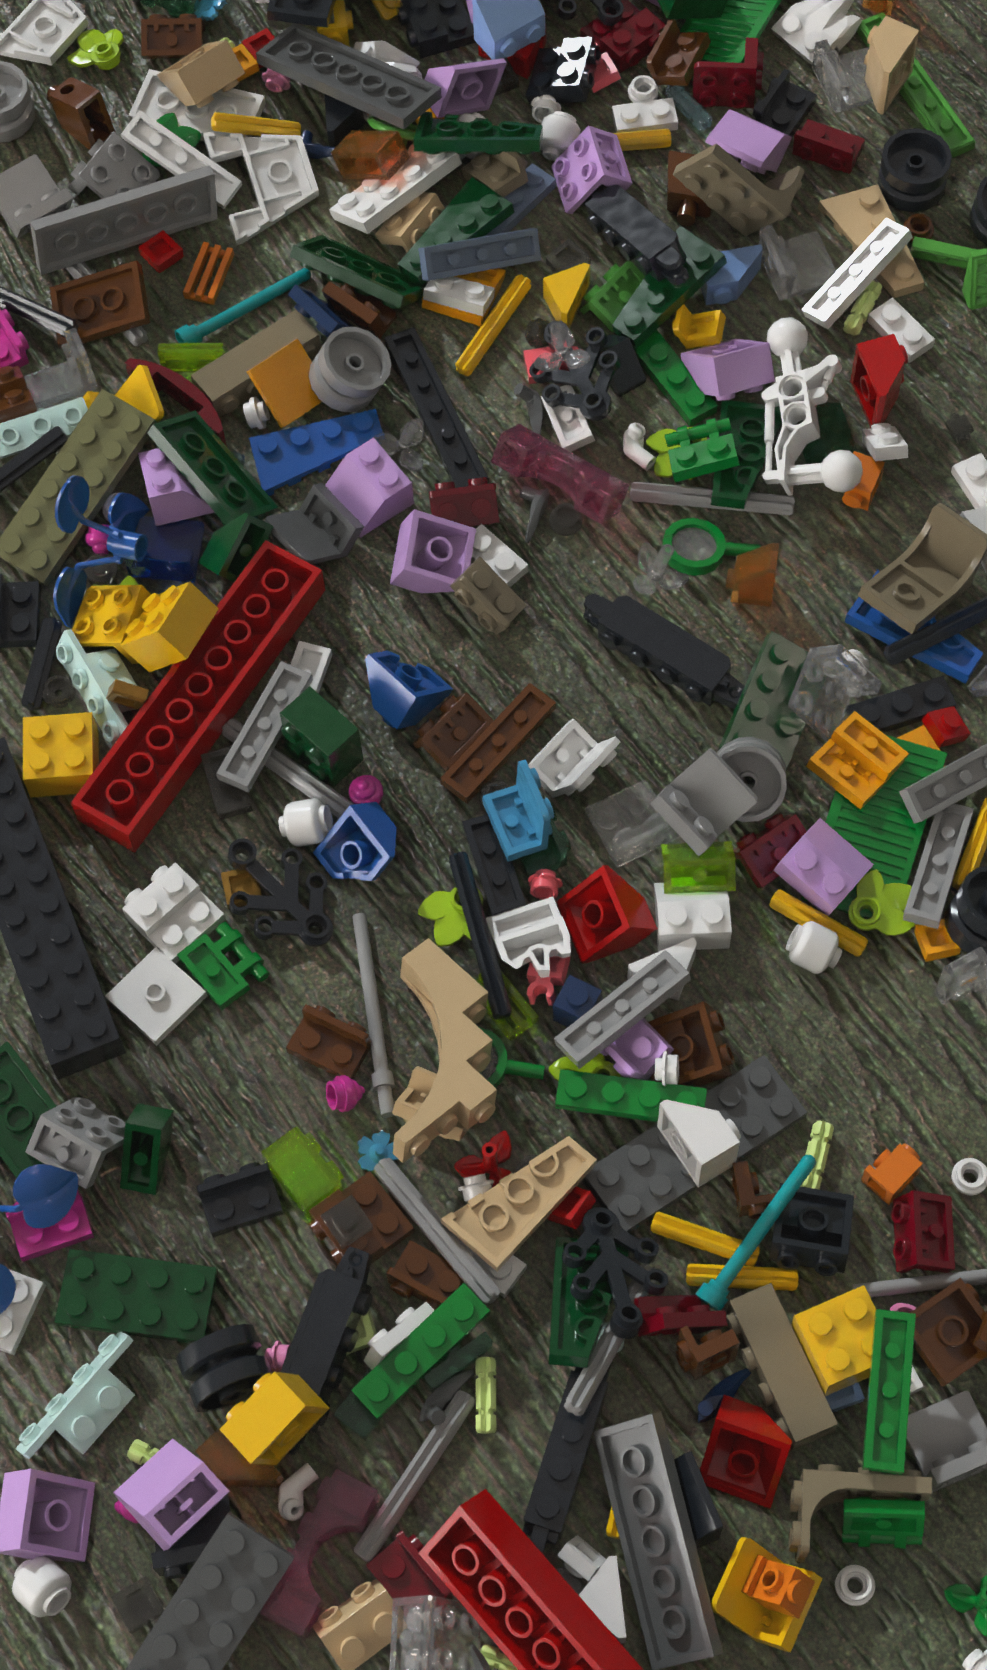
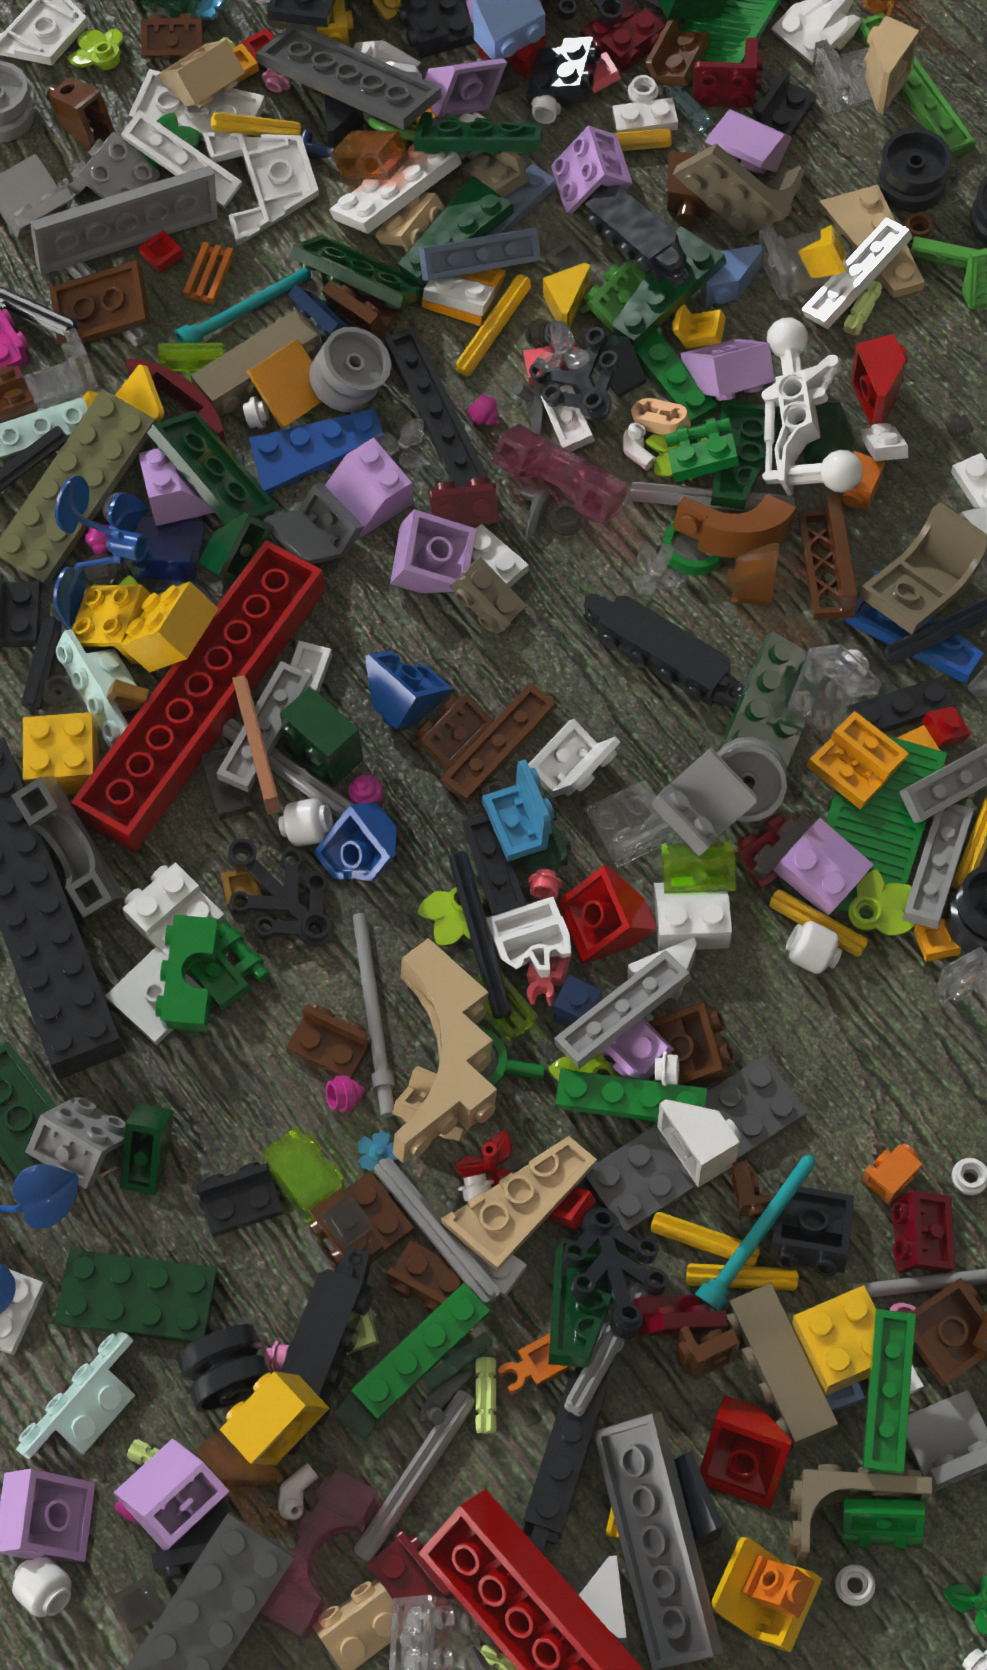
(40, 1241): dark pink bracket -> none
(86, 872): none -> dark grey arch
(190, 941): none -> green arch
(256, 744): none -> nougat tile
(385, 1342): white plate -> none
(484, 411): none -> dark pink plate
(532, 1365): none -> orange plate
(558, 133): white head -> none
(581, 1558): white plate -> none
(660, 416): none -> light nougat beam
(711, 1402): dark blue bar -> none
(735, 534): none -> dark orange arch
(770, 857): none -> clear smoke plate
(819, 1149): yellowish green axle -> none
(825, 256): none -> yellow slope
(828, 146): dark red bracket -> none
(839, 555): none -> reddish brown fence
(894, 319): white plate -> none

